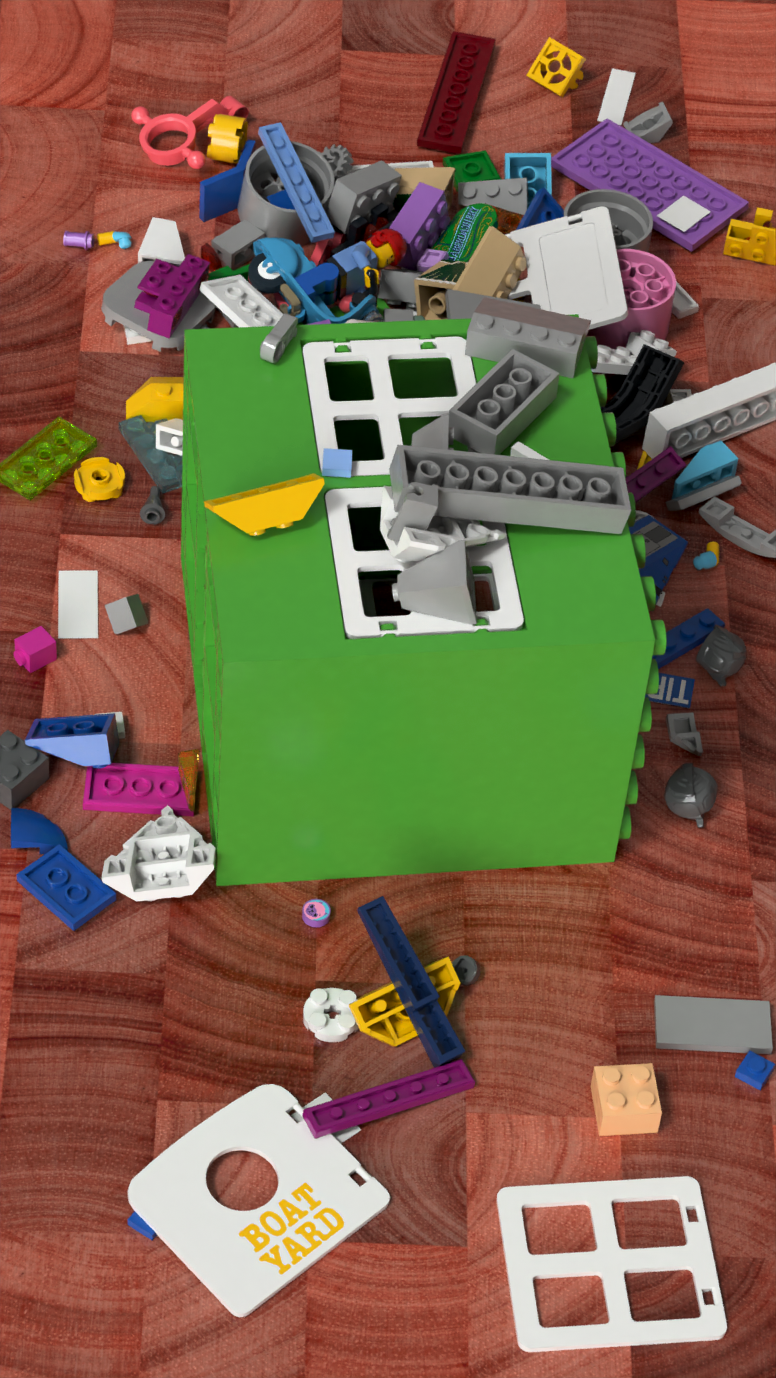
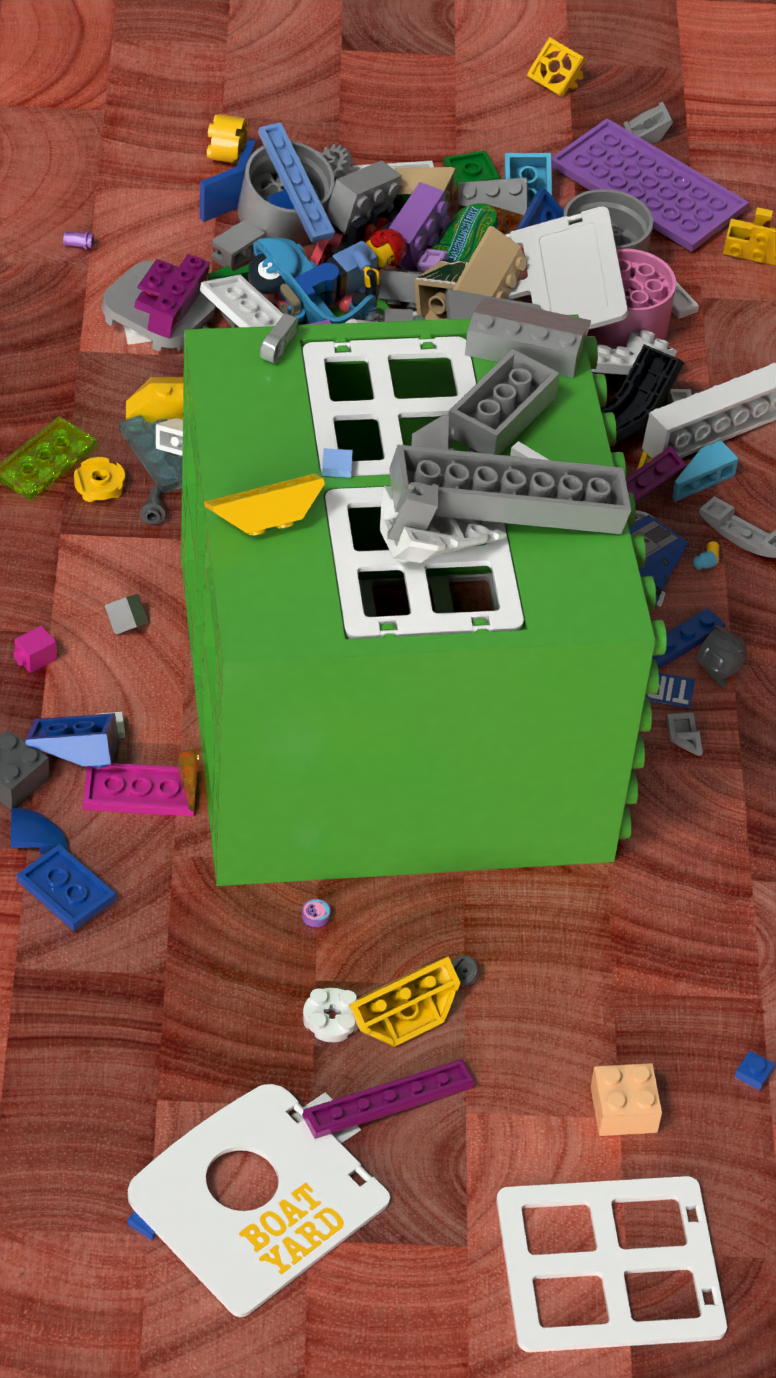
(78, 604): white sticker -> none
(115, 237): arm -> none
(161, 861): white wedge -> none
(162, 243): white slope -> none
(191, 125): coral piece -> none
(211, 256): clear red tile -> none
(411, 983): dark blue slope -> none
(440, 586): light grey slope -> none
(456, 92): dark red plate -> none
(616, 96): white sticker -> none
(683, 213): white sticker -> none
(691, 793): dark grey helmet -> none
(703, 493): light grey tile -> none
(712, 1024): light grey tile -> none

